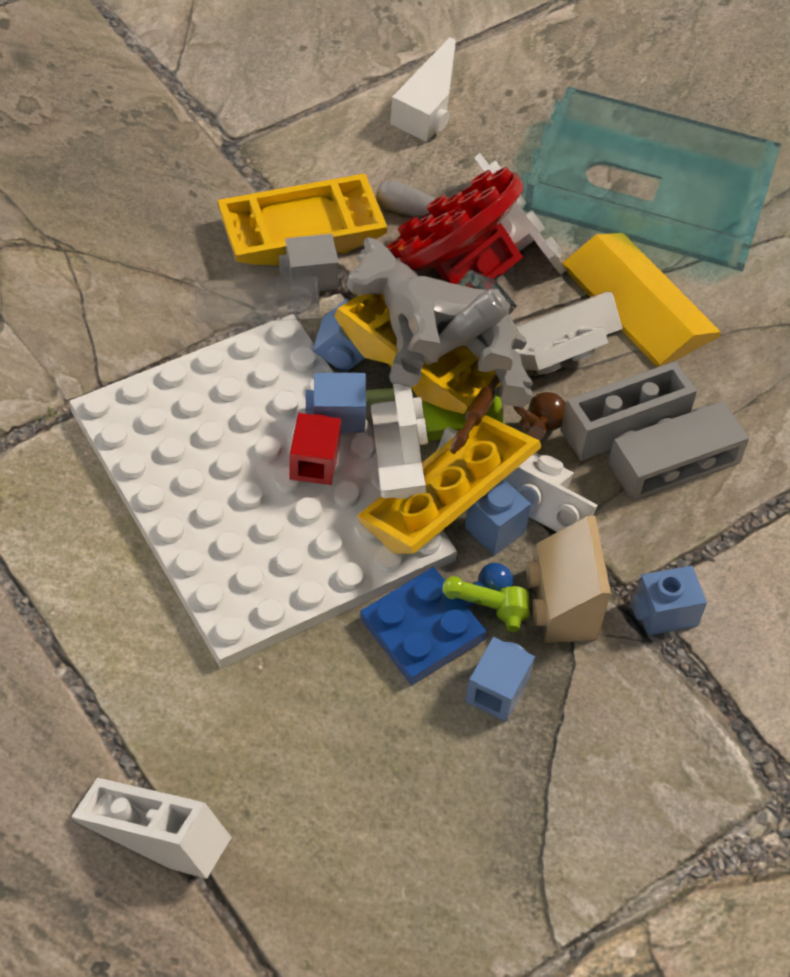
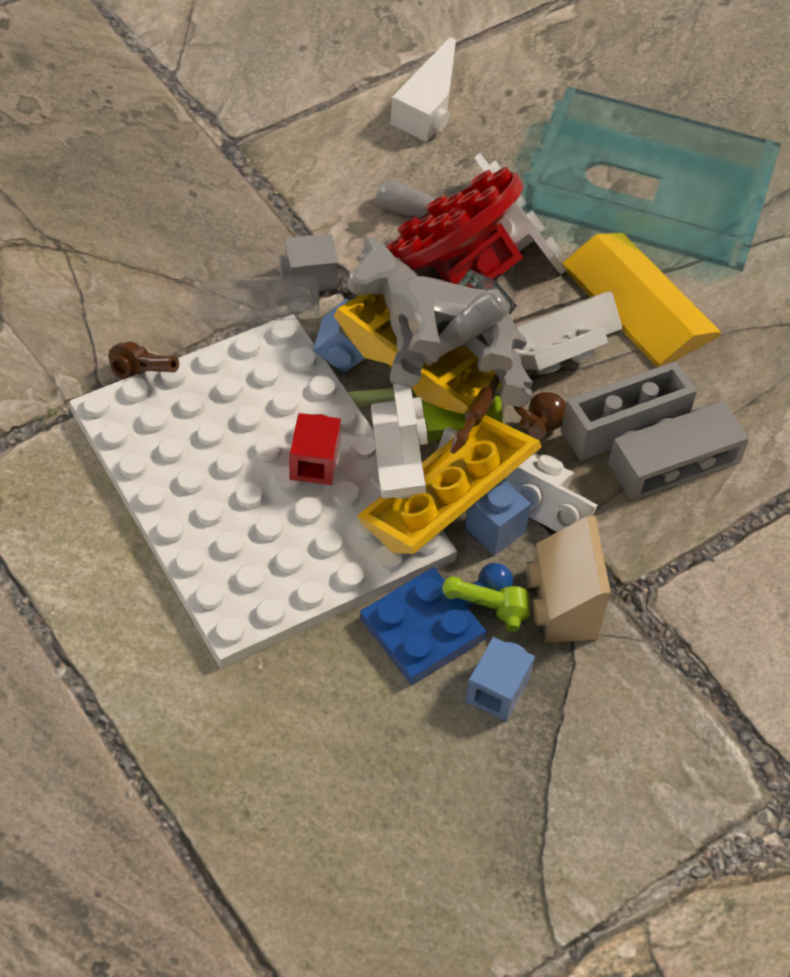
(131, 359): none -> reddish brown plate
(155, 824): white slope -> none
(336, 206): yellow slope -> none
(339, 397): medium blue brick -> none
(669, 600): medium blue brick -> none

